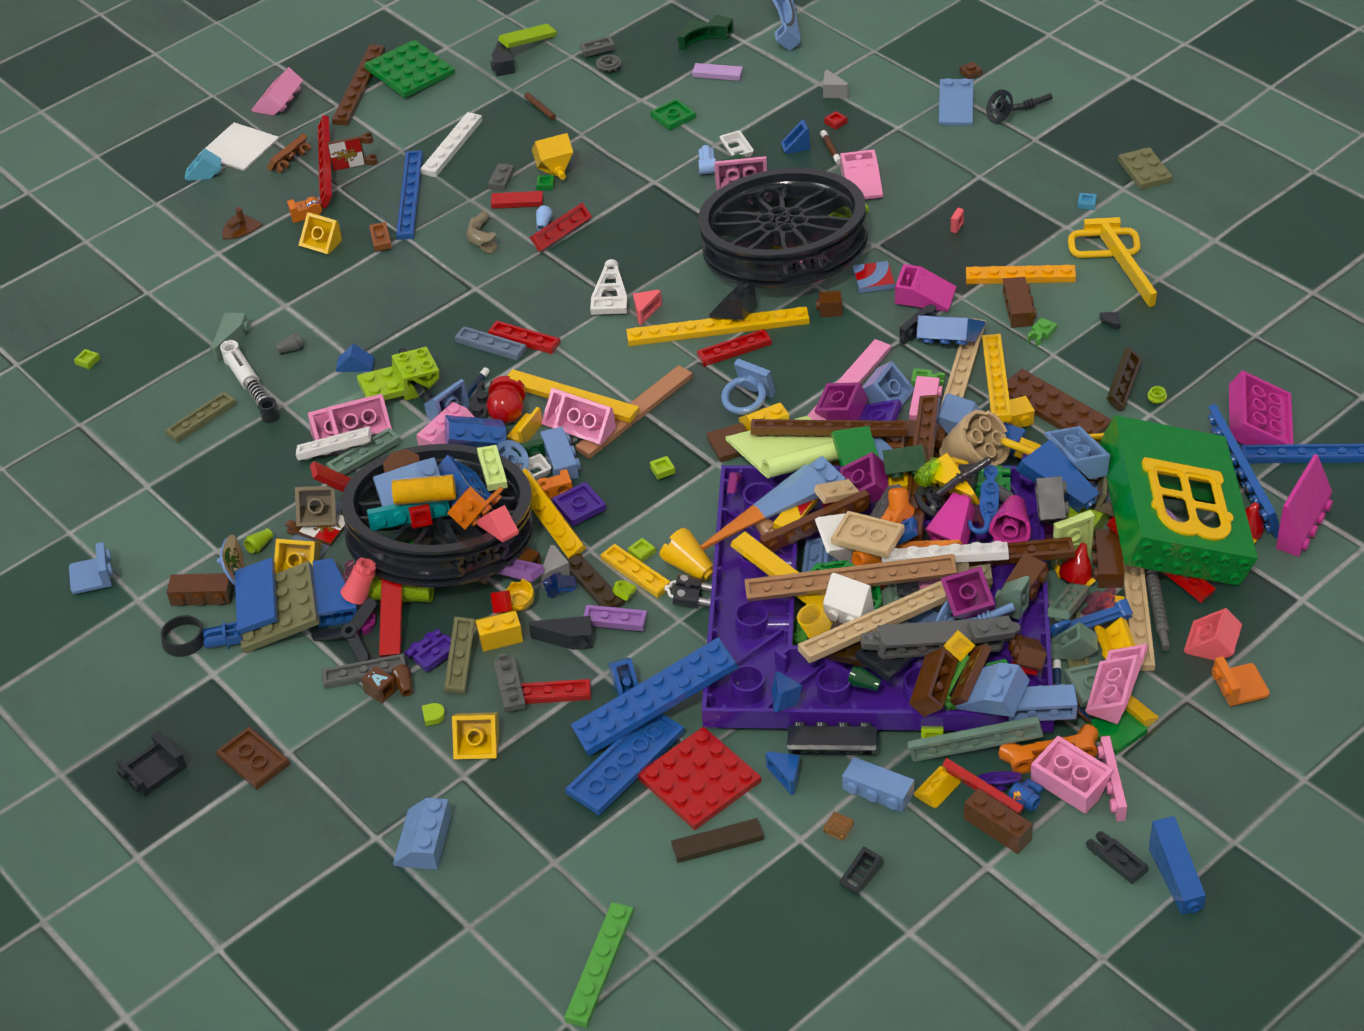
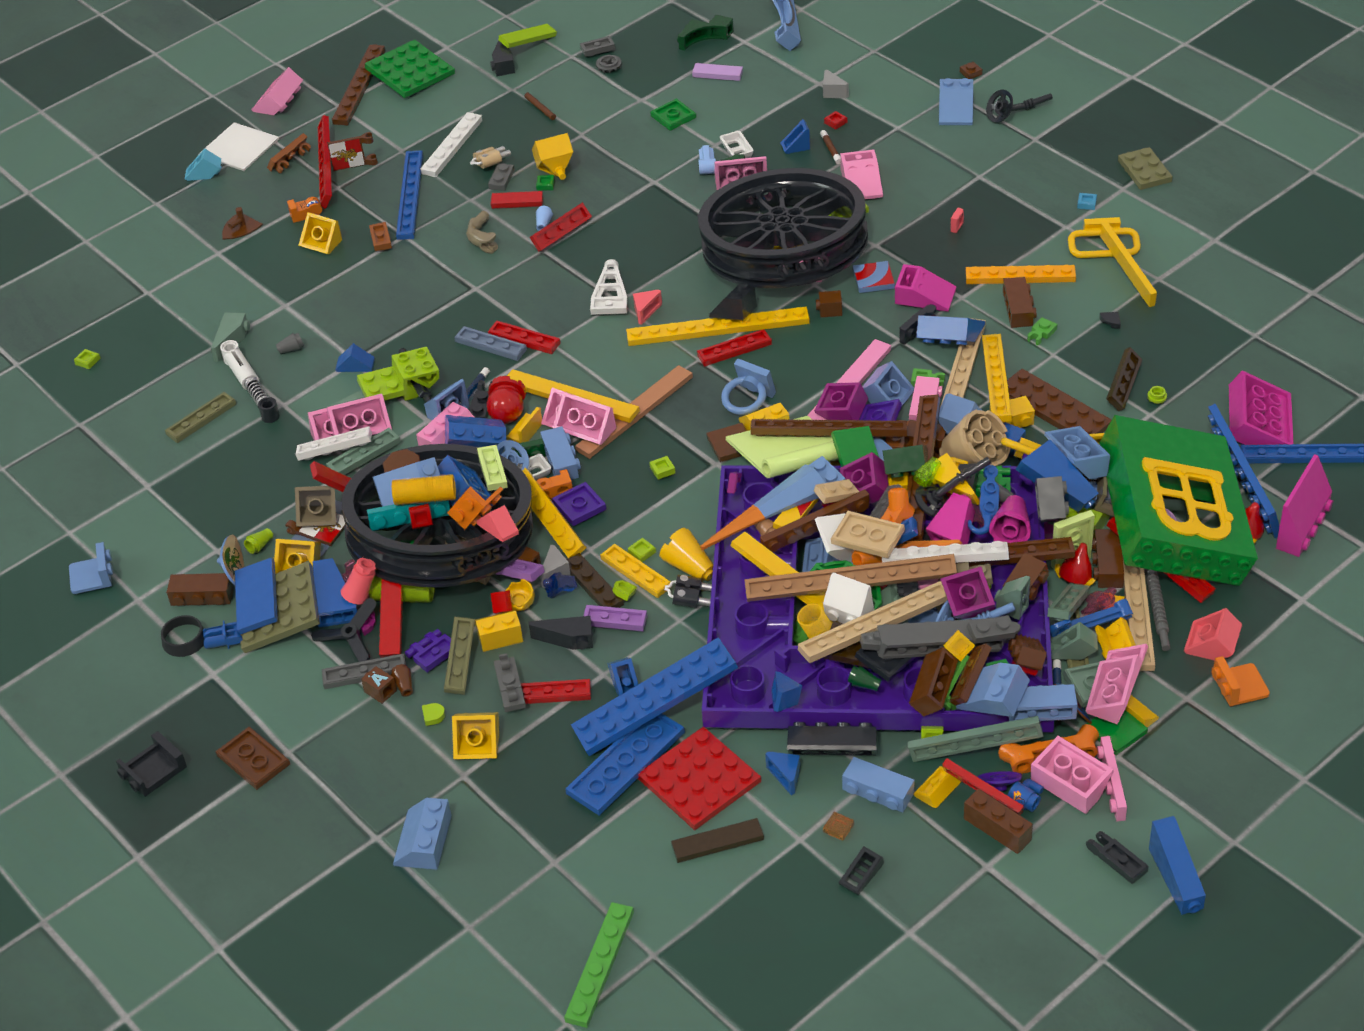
(489, 156): none -> tan piece

